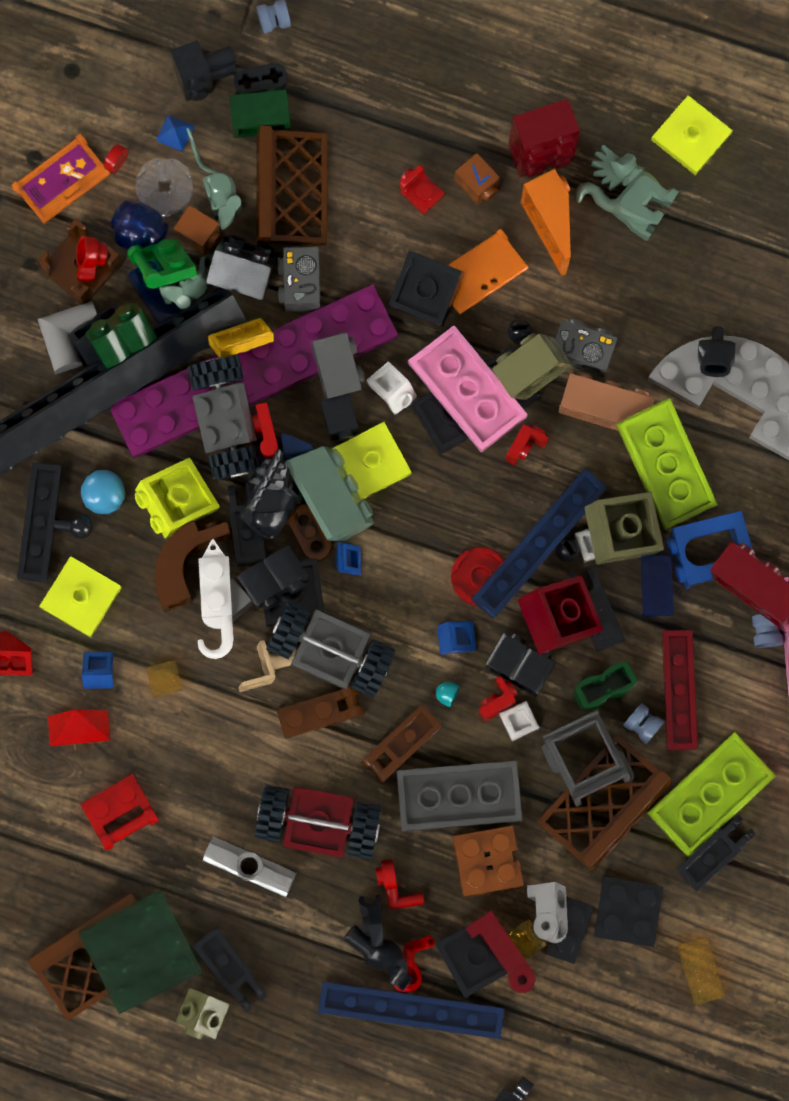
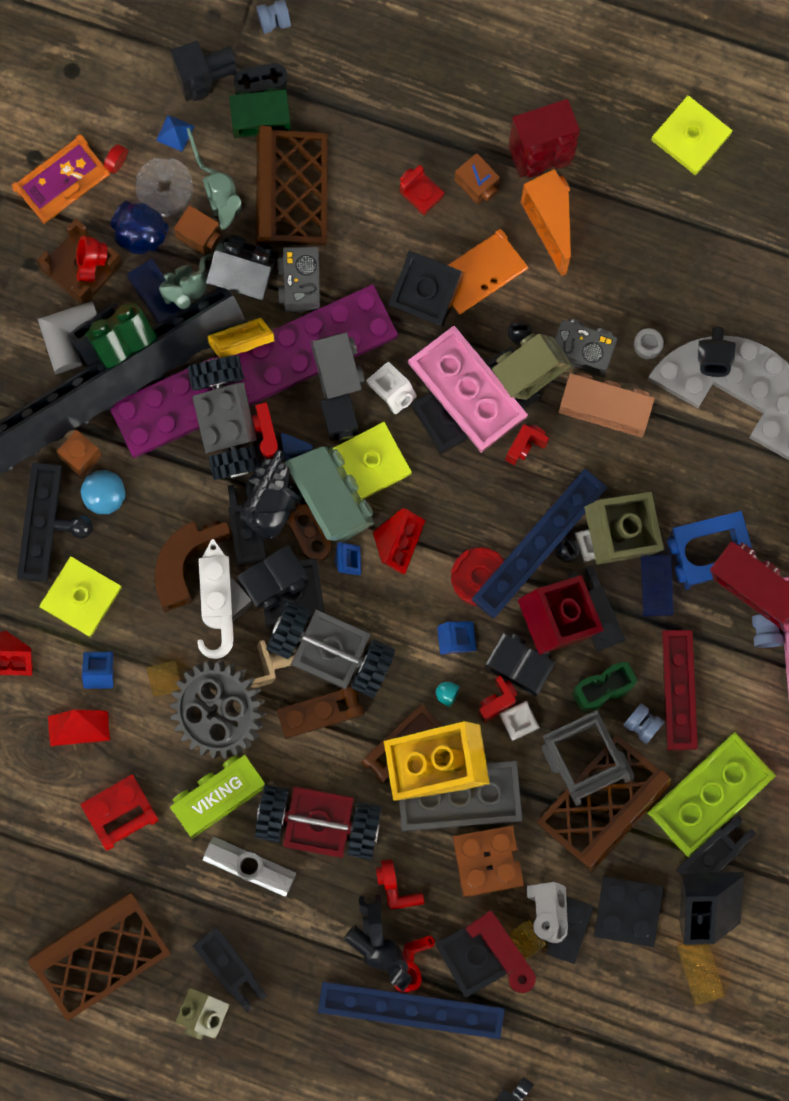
(79, 453): none -> dark orange brick
(139, 951): clear green plate -> none
(170, 259): green plate -> none
(175, 497): neon yellow plate -> none
(205, 731): none -> dark grey gear
(217, 795): none -> lime brick
(398, 539): none -> red slope
(436, 761): none -> yellow slope
(632, 202): sand green animal -> none
(648, 343): none -> light grey tile
(666, 463): lime tile -> none
(710, 906): none -> black slope

